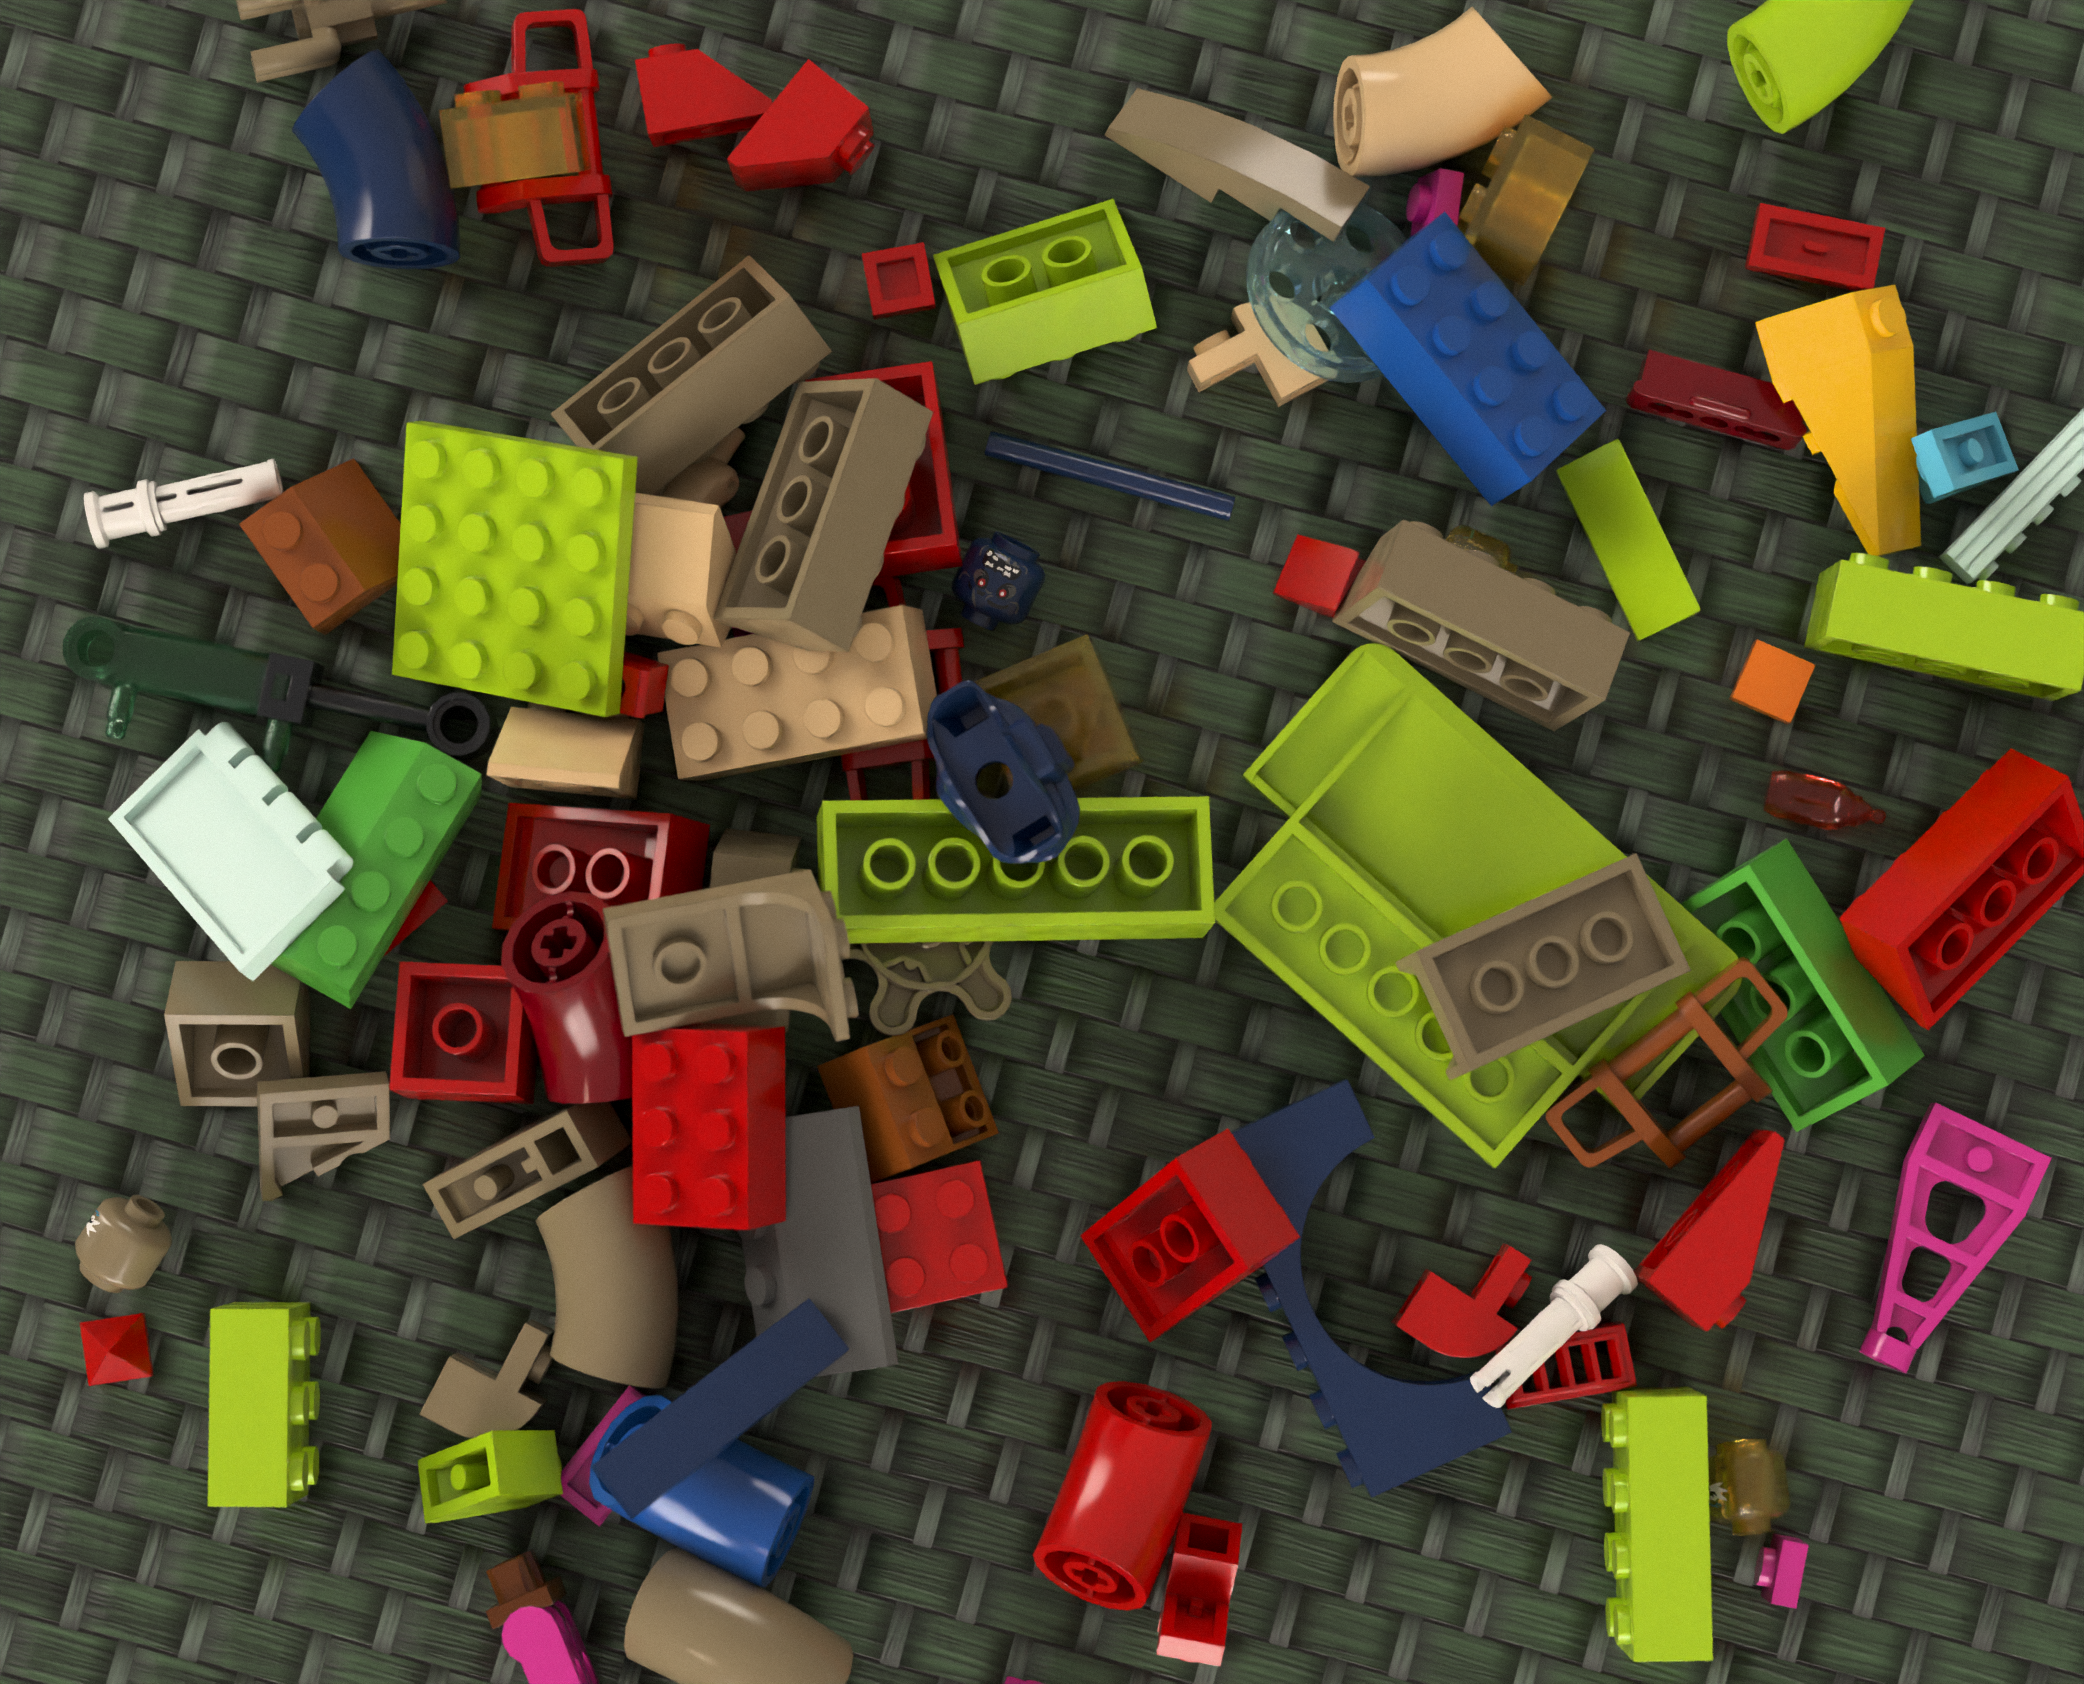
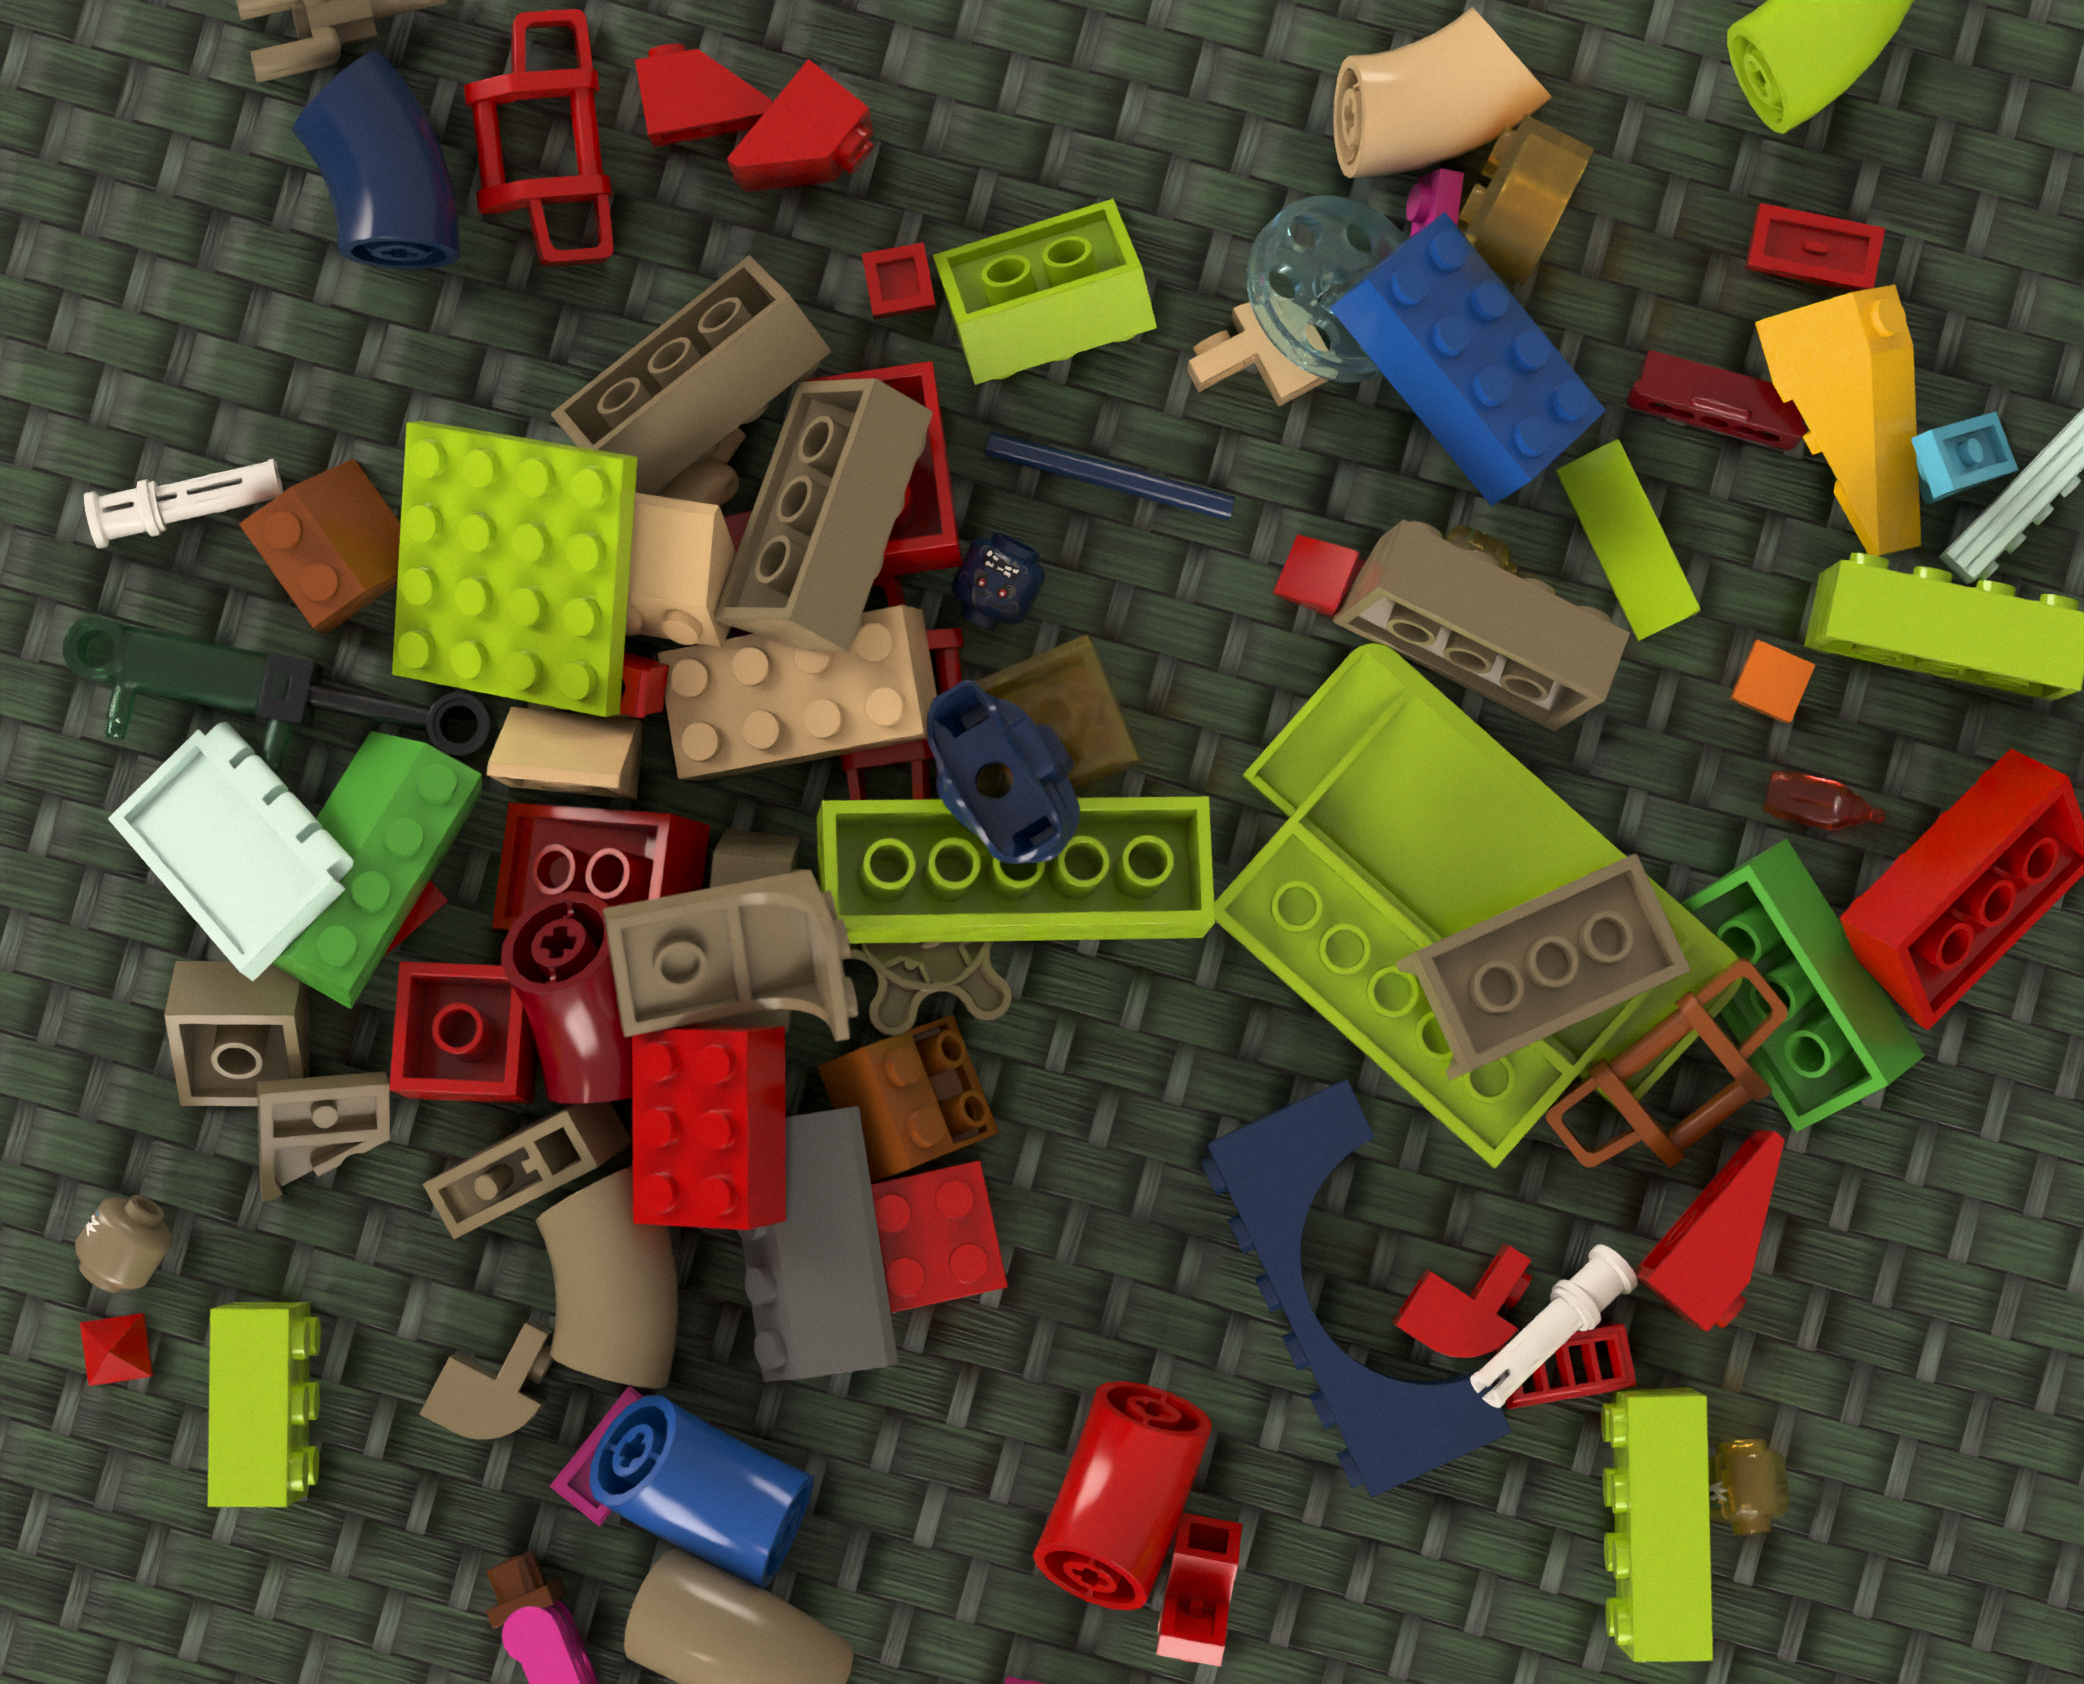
(490, 1474): lime slope -> none
(514, 138): clear yellow brick -> none
(719, 1408): dark blue slope -> none
(1189, 1234): red slope -> none
(1229, 155): dark tan slope -> none
(1781, 1570): dark pink plate -> none
(1978, 1161): dark pink plate -> none

